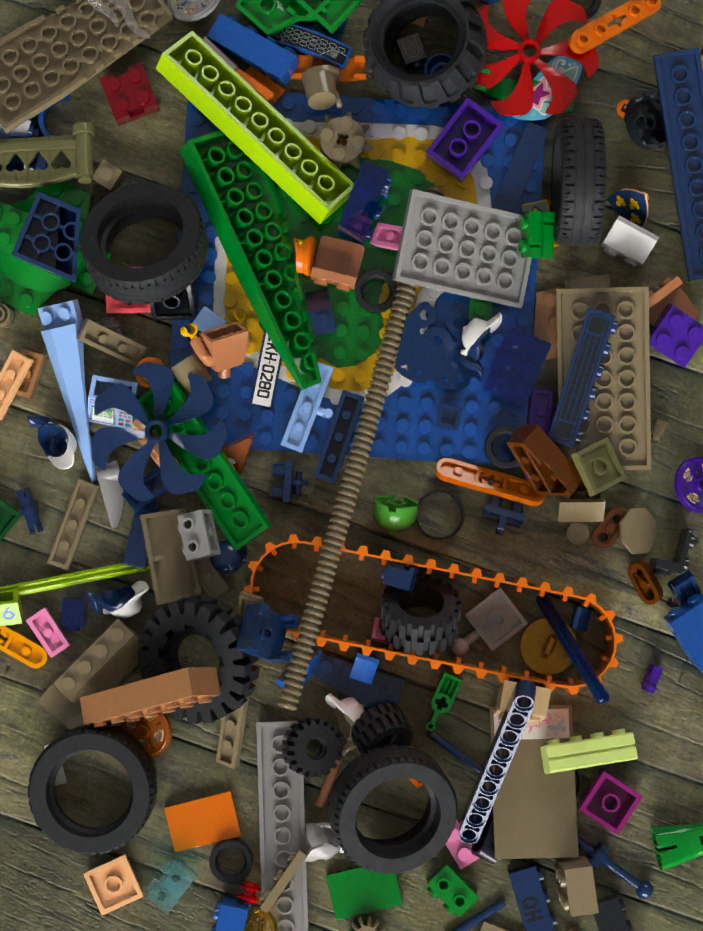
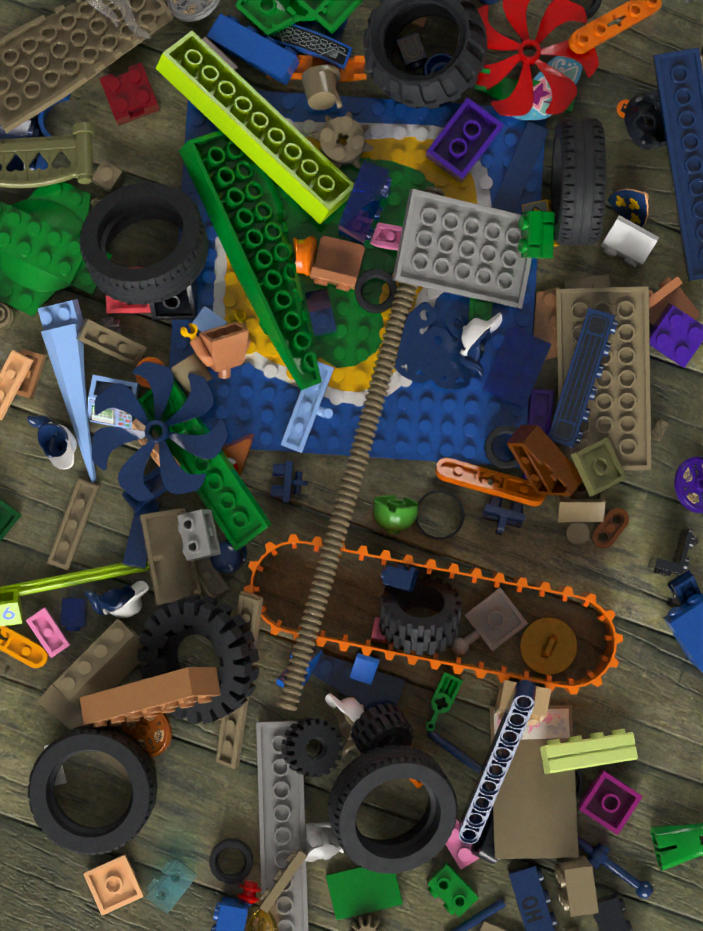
(29, 511): dark blue pin -> none
(50, 237): dark blue wedge -> none
(111, 491): light grey piece -> none
(202, 821): orange tile -> none
(264, 86): orange panel -> none
(264, 633): dark blue panel -> none
(266, 375): tile -> none
(327, 785): nougat piece -> none
(339, 437): dark blue brick -> none
(448, 417): dark blue plate -> none
(573, 649): clear blue axle -> none
(580, 618): blue slope -> none
(638, 530): dark tan piece -> none
(645, 582): reddish brown plate -> none
(651, 679): dark purple pin -> none

